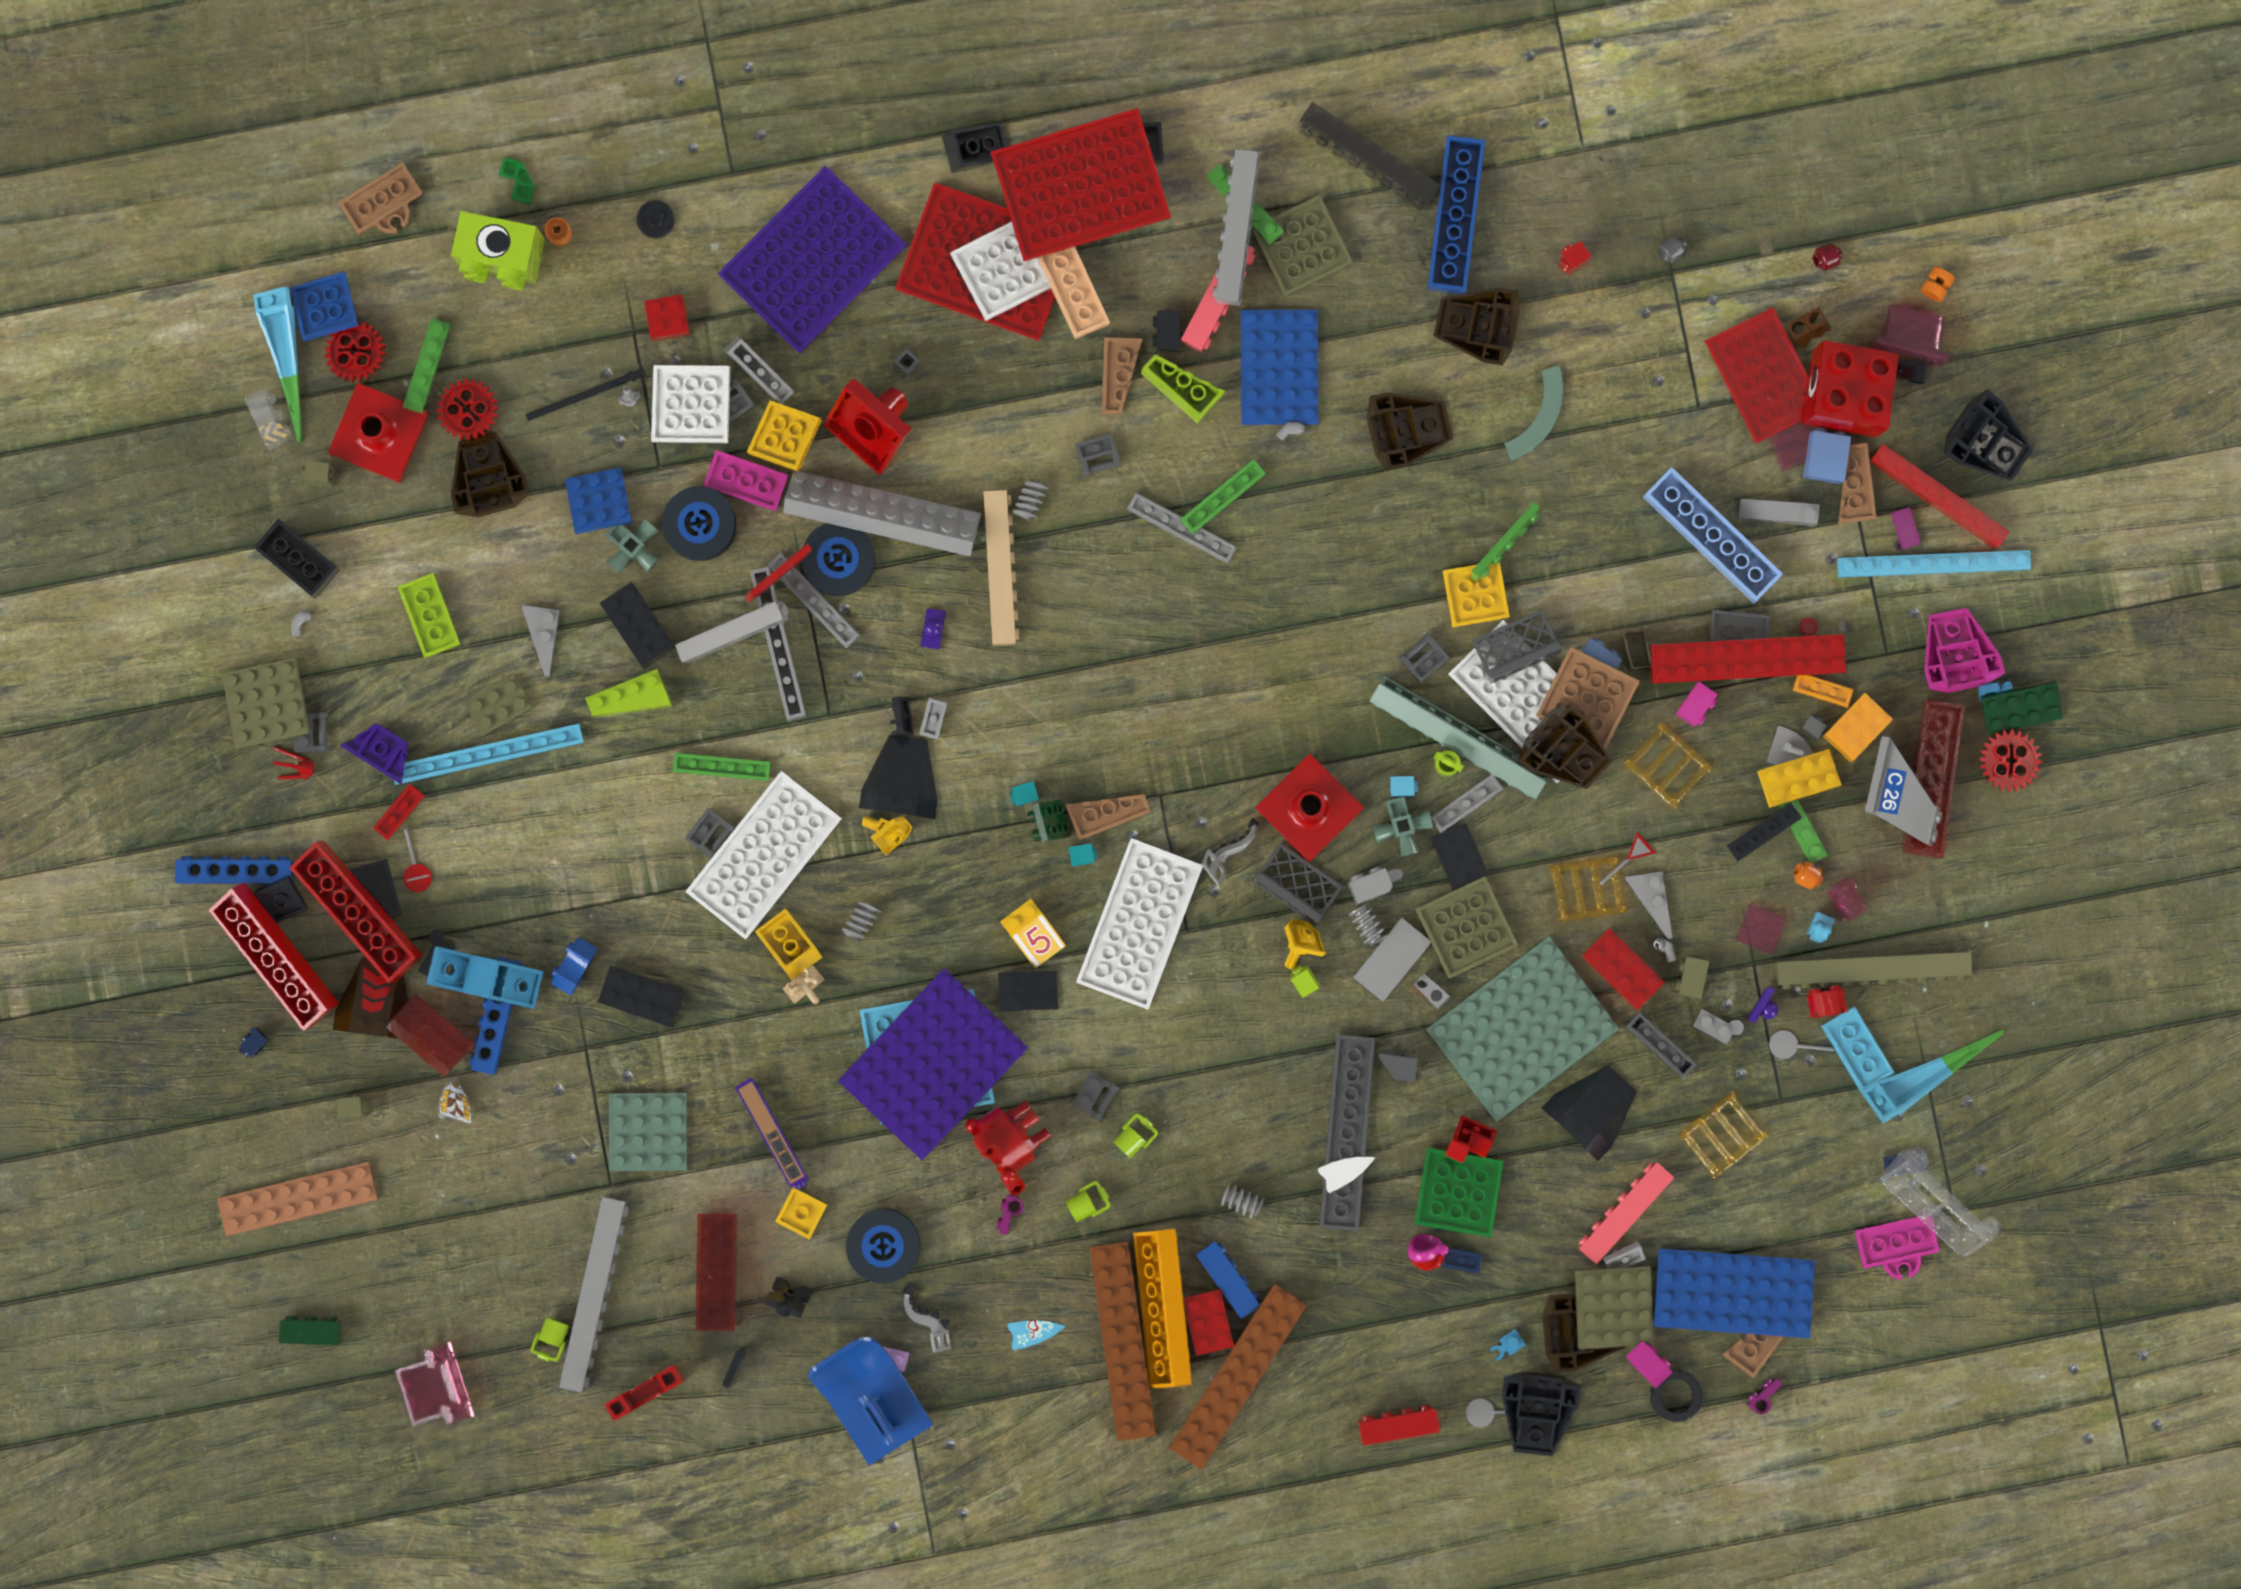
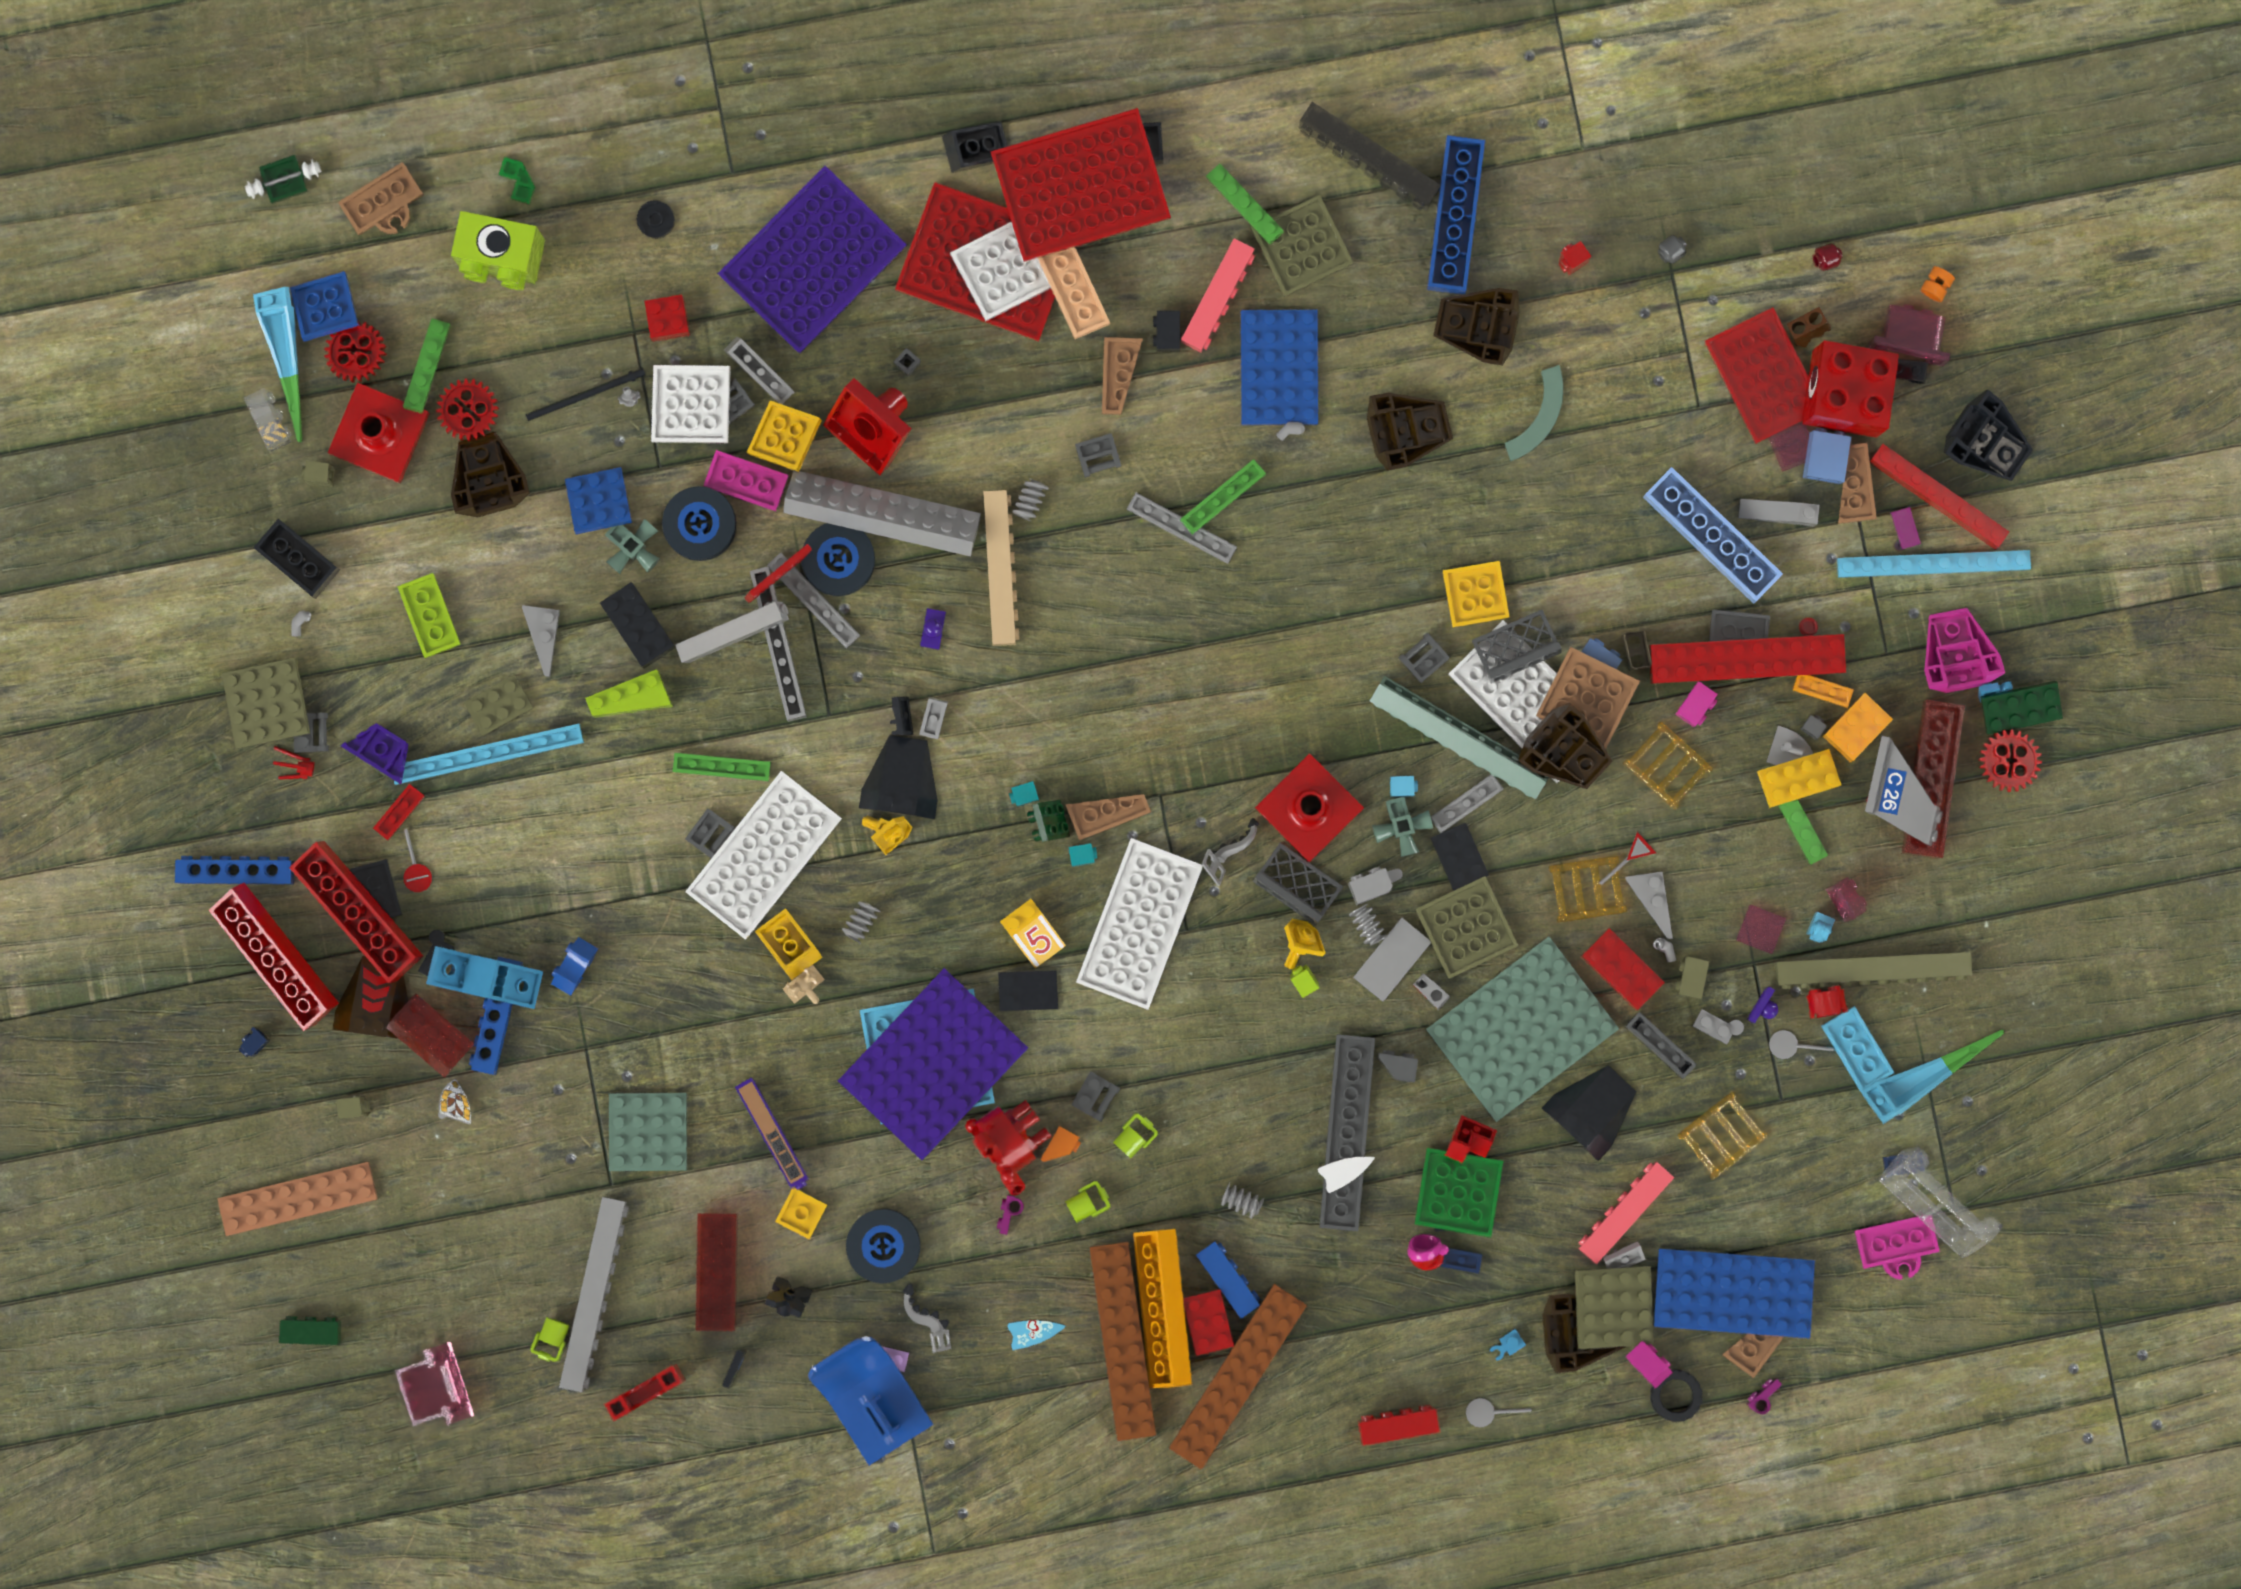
(281, 899): black tile -> none
(283, 179): none -> dark green plate
(558, 231): orange wheel -> none
(641, 996): black brick -> none
(1061, 1145): none -> orange slope
(1184, 389): lime wedge -> none
(1237, 227): light grey brick -> none
(1447, 763): lime piece -> none
(1506, 542): bright green plate -> none
(1538, 1410): black wedge -> none
(1764, 831): black piece -> none
(1808, 875): orange head -> none

